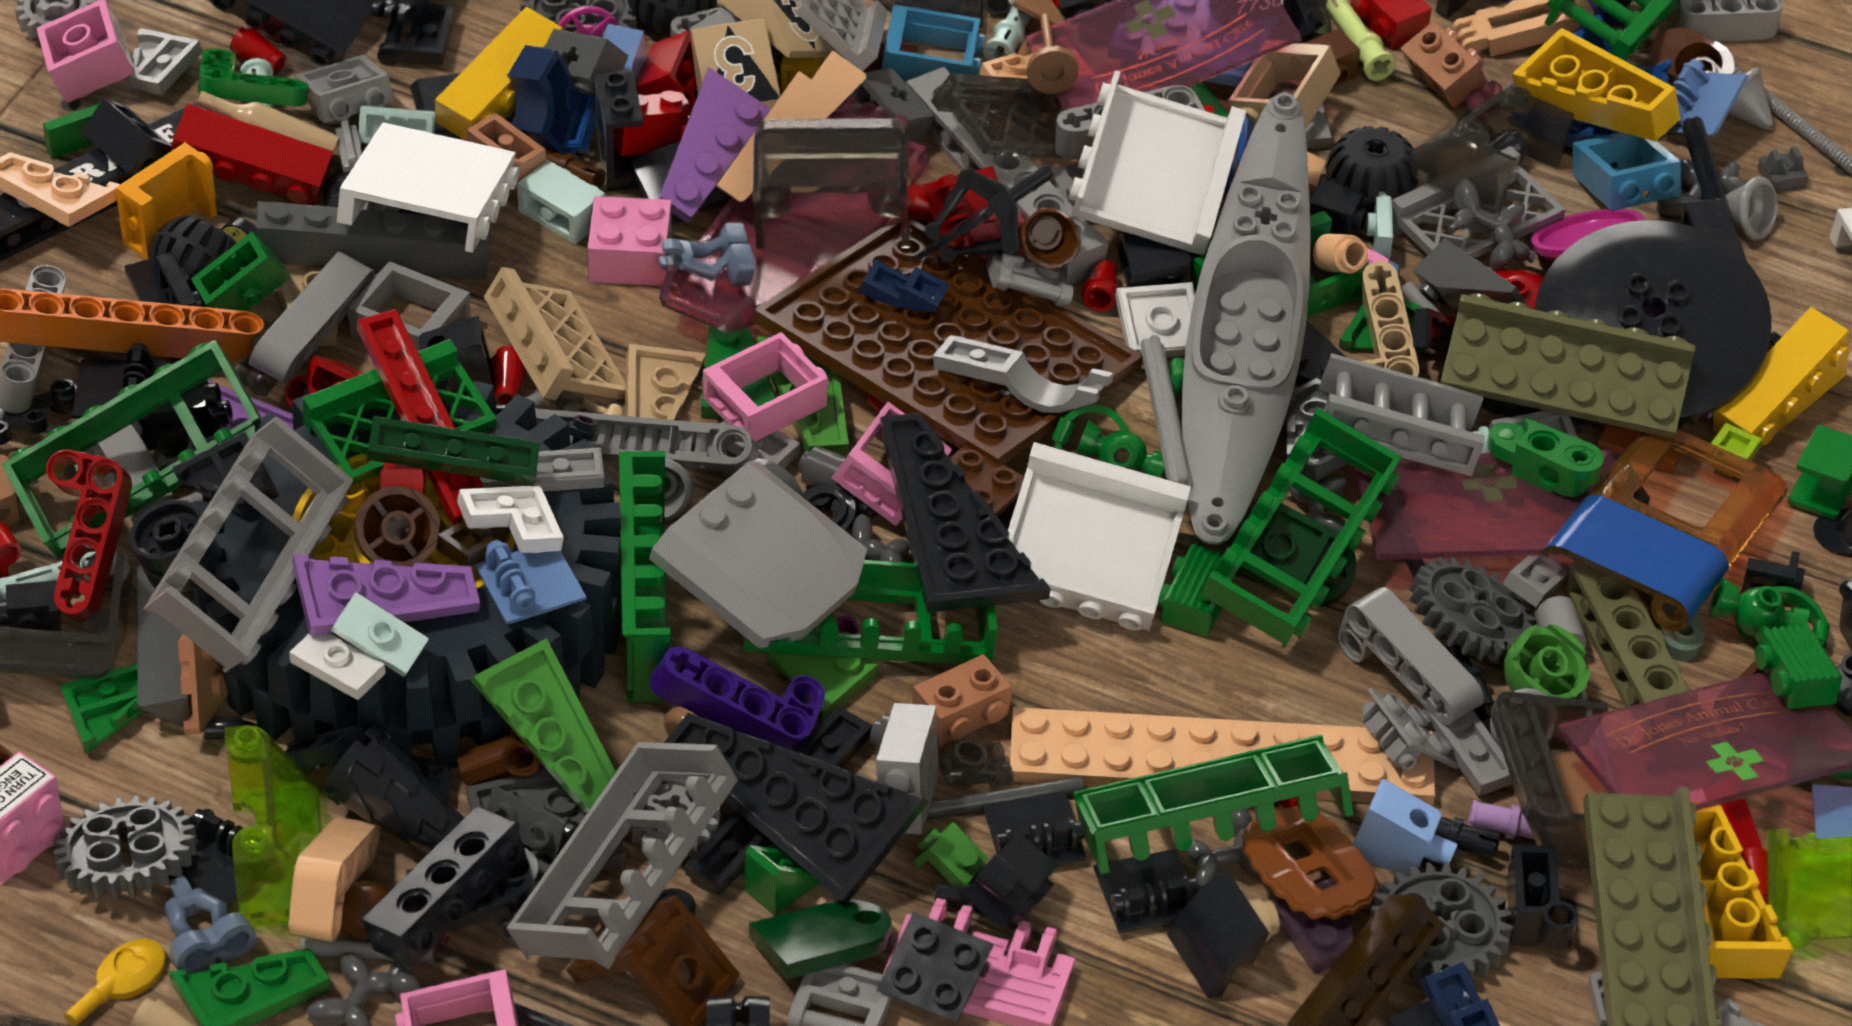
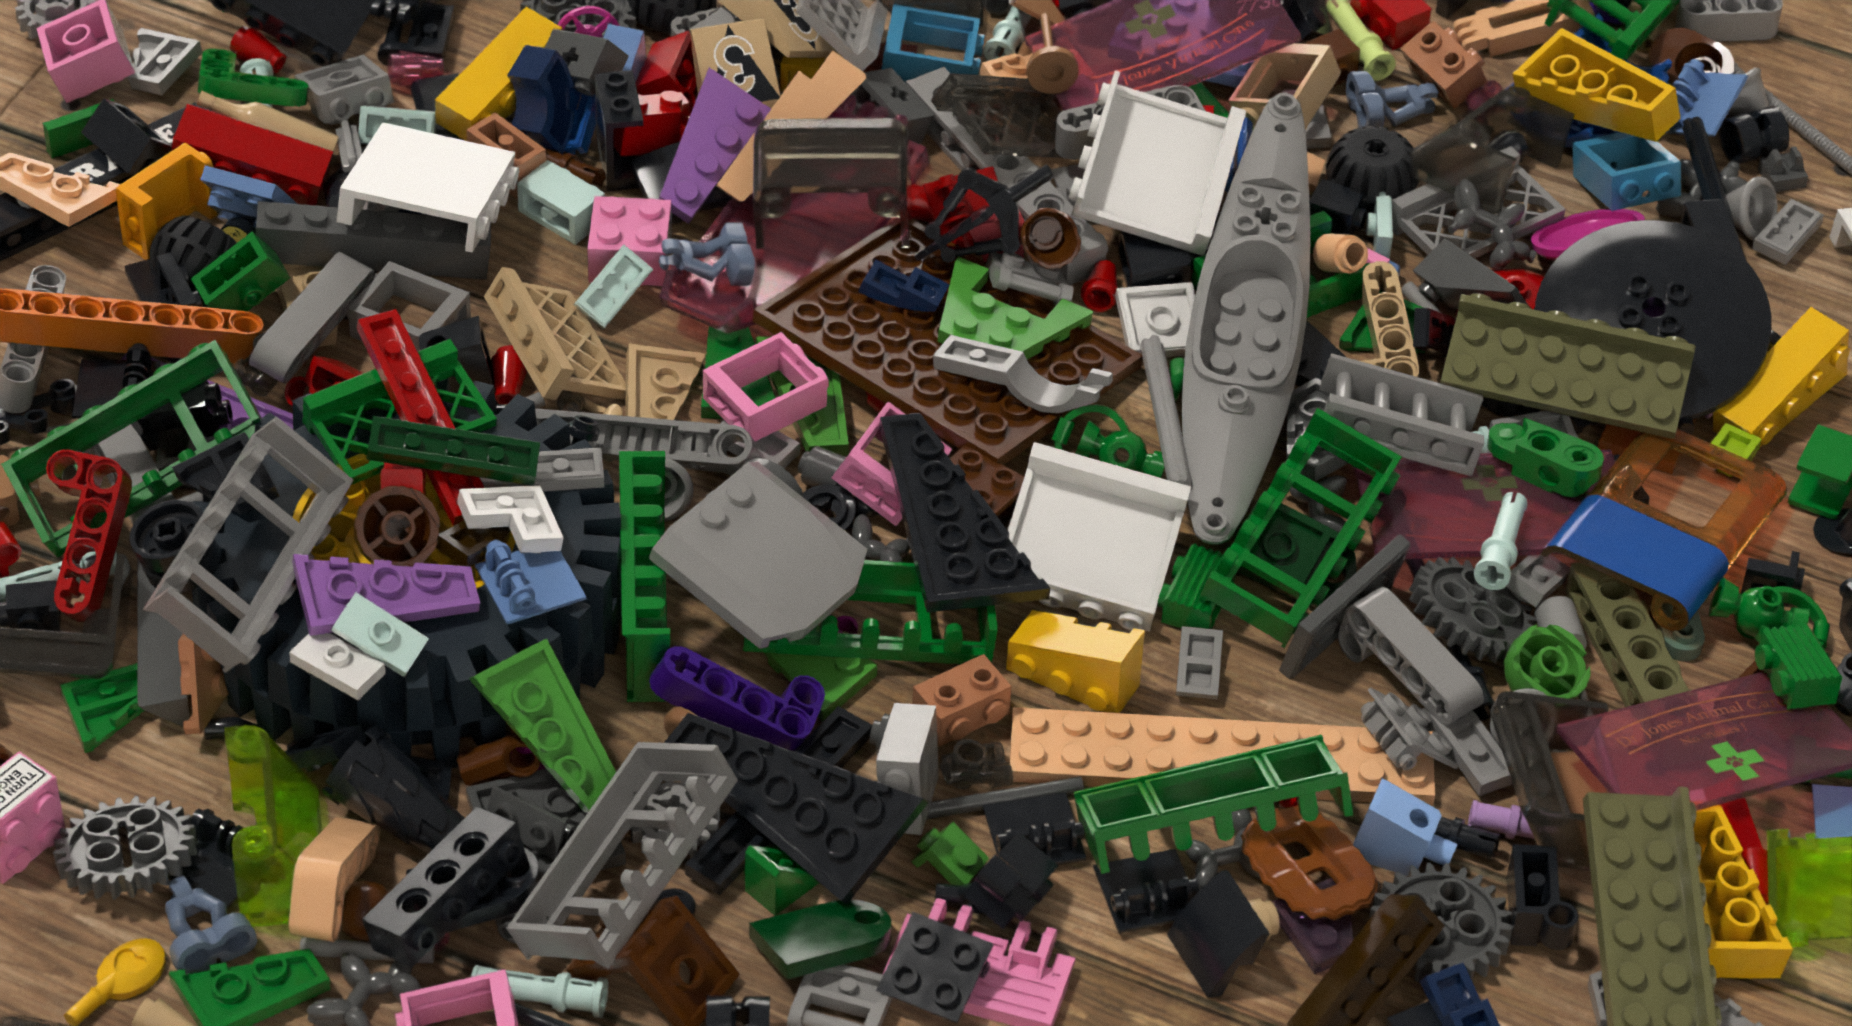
(239, 195): none -> medium blue plate
(408, 67): none -> clear pink cone
(559, 991): none -> light aqua pin
(613, 286): none -> light aqua plate
(993, 322): none -> bright green wing
(1077, 659): none -> yellow wedge
(1199, 662): none -> light grey slope
(1323, 624): none -> dark grey tile
(1370, 100): none -> sand blue piece
(1499, 550): none -> light aqua pin
(1754, 135): none -> black wheel
(1788, 231): none -> light grey plate

